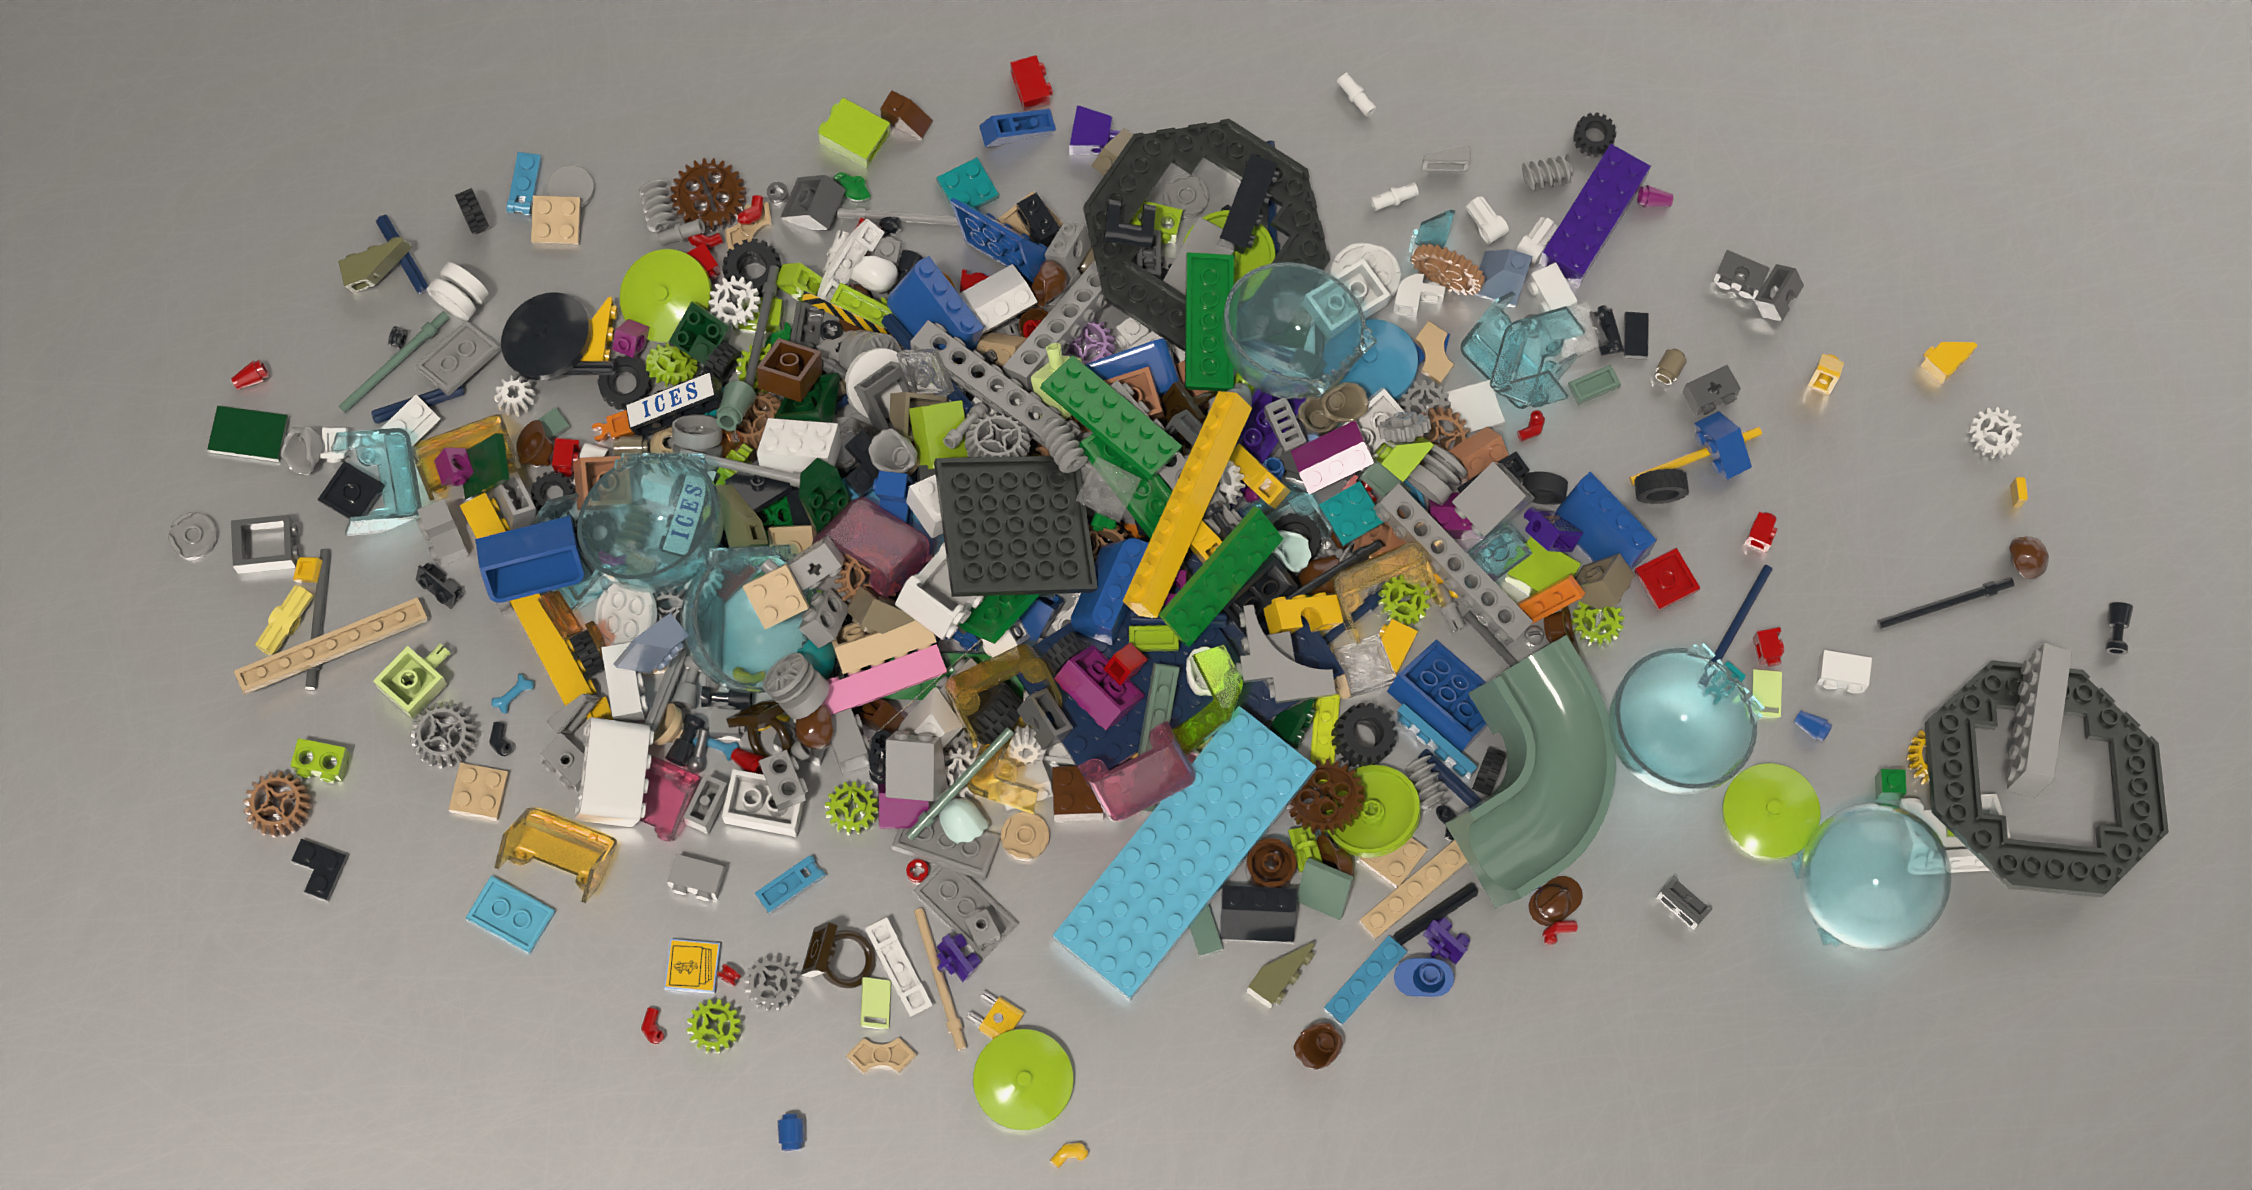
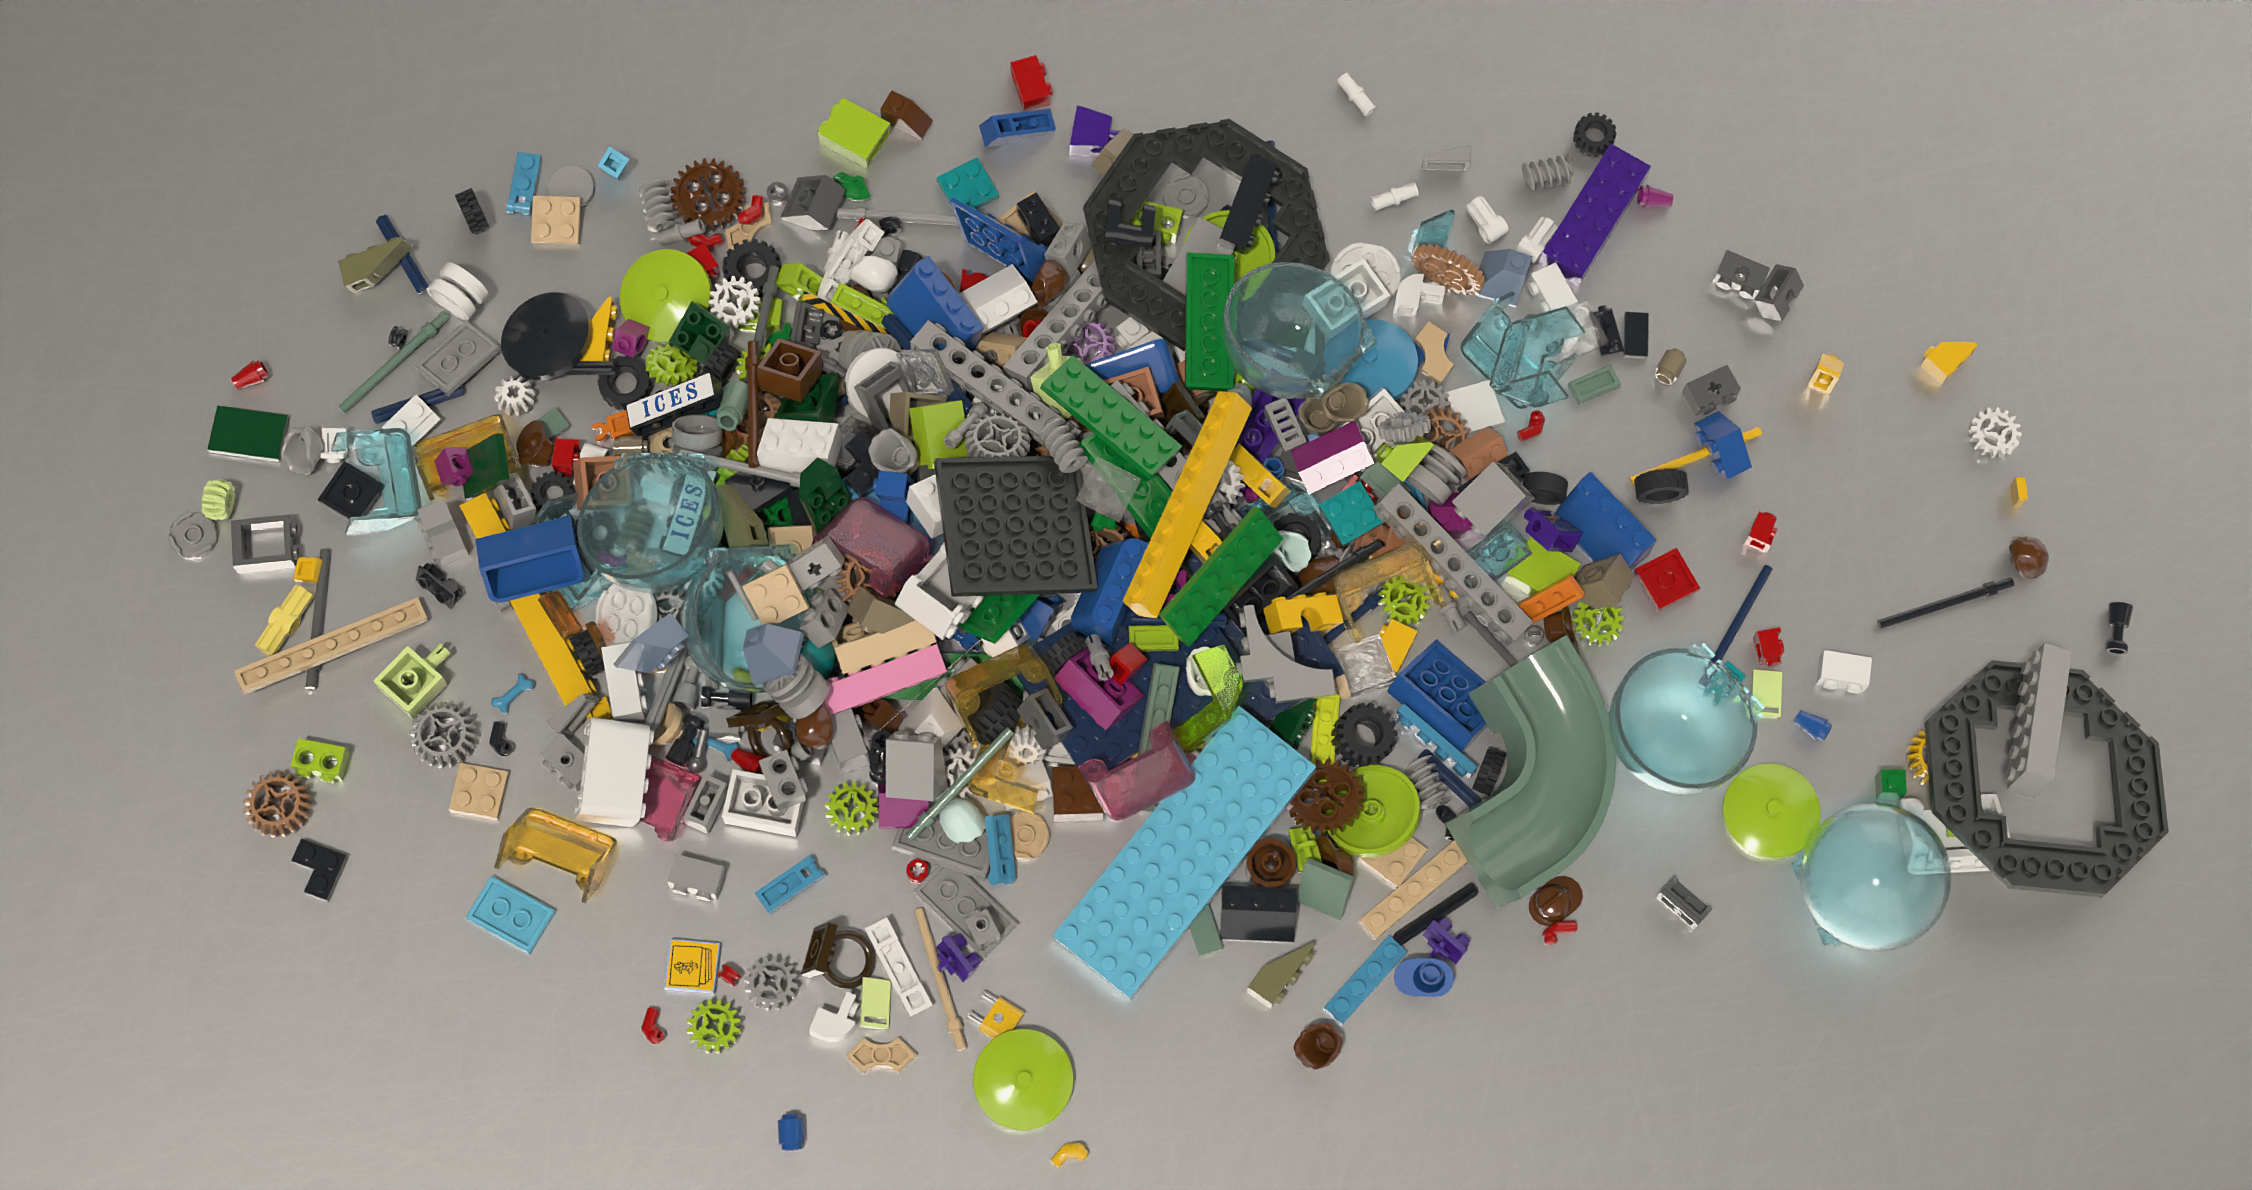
(218, 499): none -> yellowish green gear
(613, 163): none -> medium azure brick
(741, 594): none -> light grey piece
(751, 364): none -> reddish brown bar
(771, 652): none -> sand blue slope
(834, 1026): none -> white brick
(1000, 850): none -> dark azure plate
(1099, 657): none -> light grey pin

